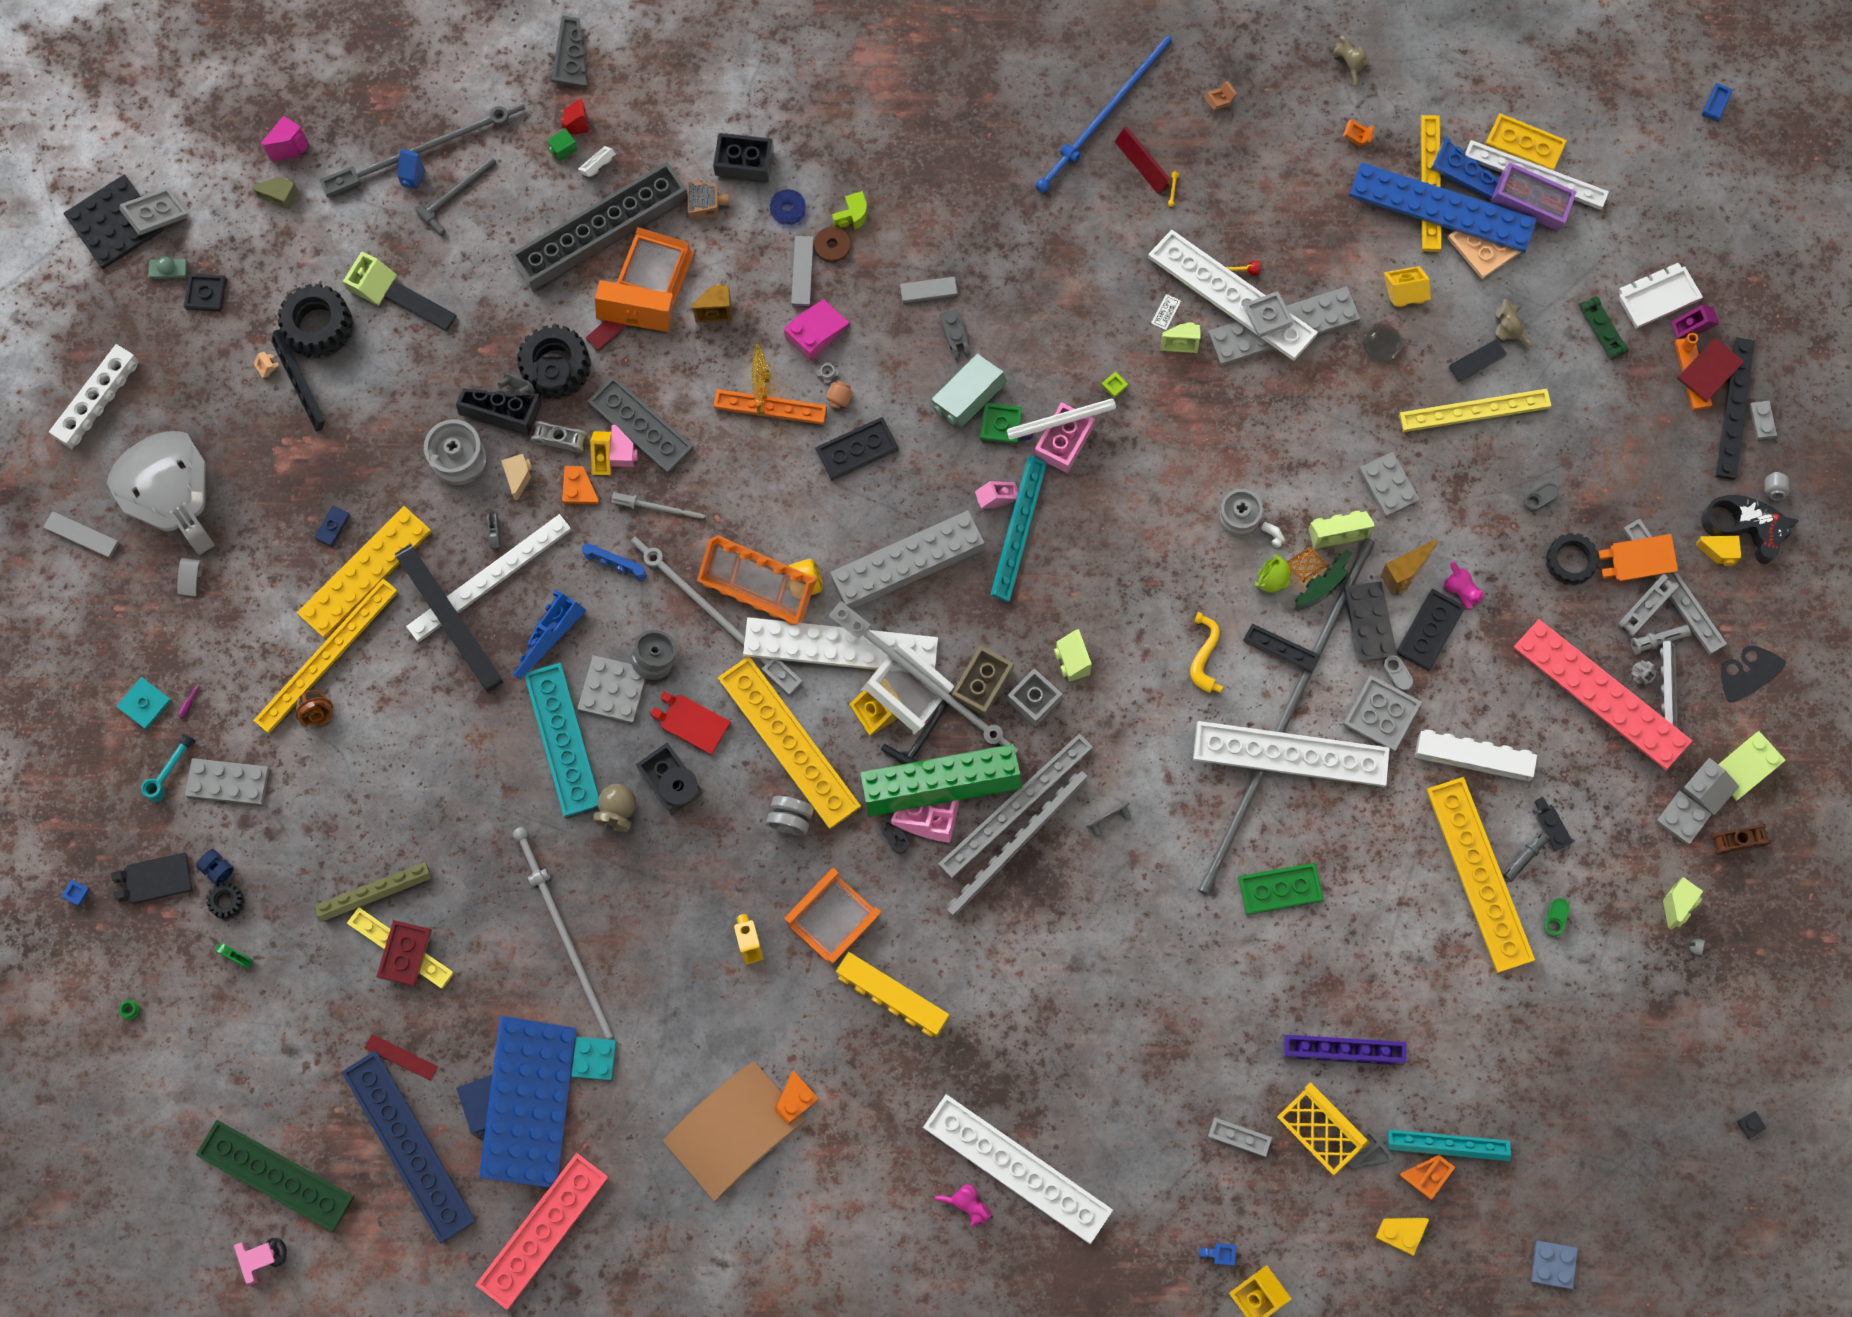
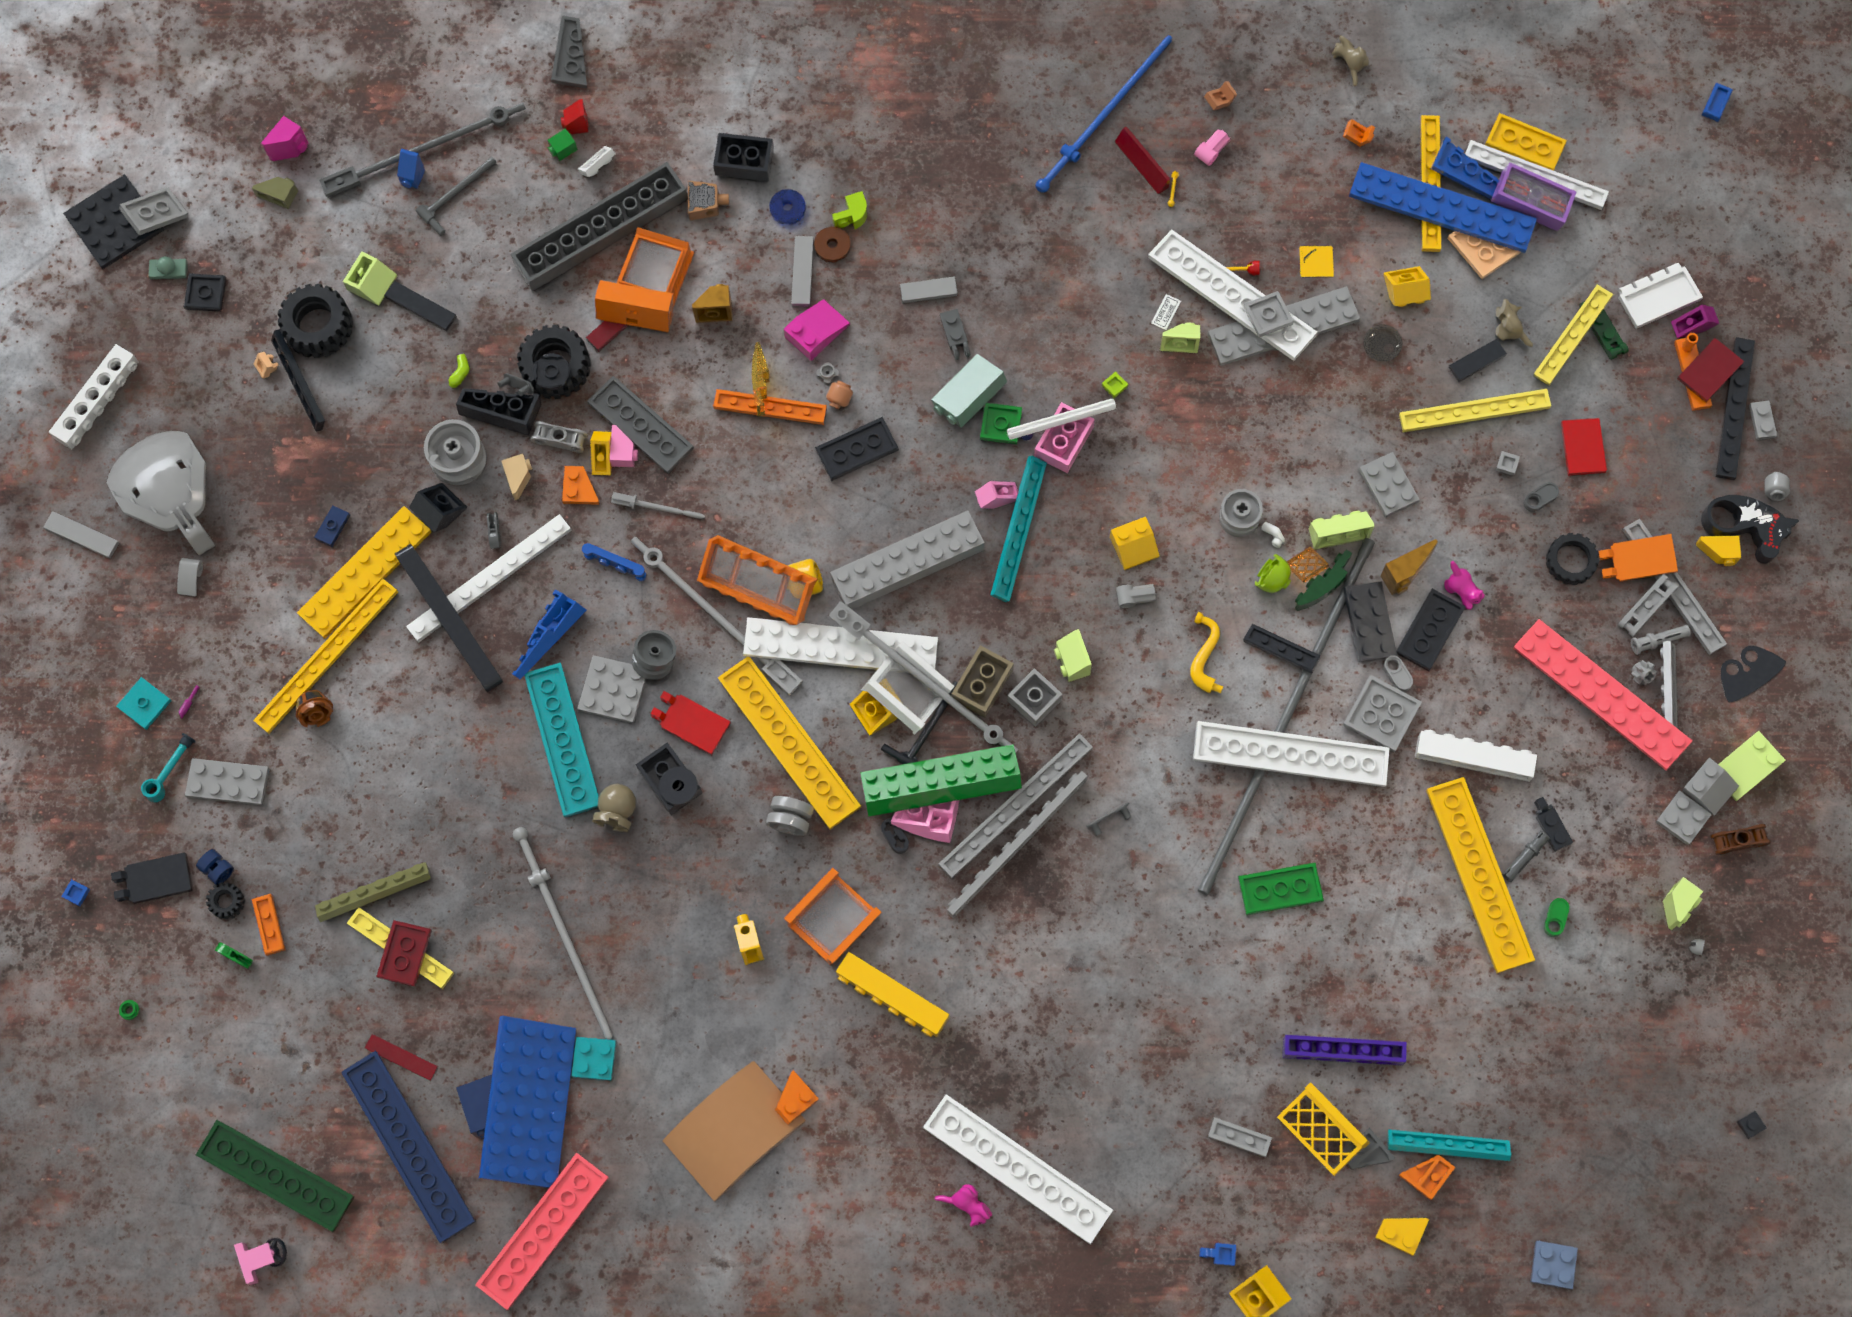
(268, 924): none -> orange tile
(437, 506): none -> black slope
(461, 372): none -> lime arm
(1130, 596): none -> light grey piece
(1134, 543): none -> yellow slope
(1209, 151): none -> bright pink piece
(1316, 261): none -> yellow sticker
(1507, 463): none -> light grey plate
(1573, 335): none -> light yellow plate
(1583, 446): none -> red tile

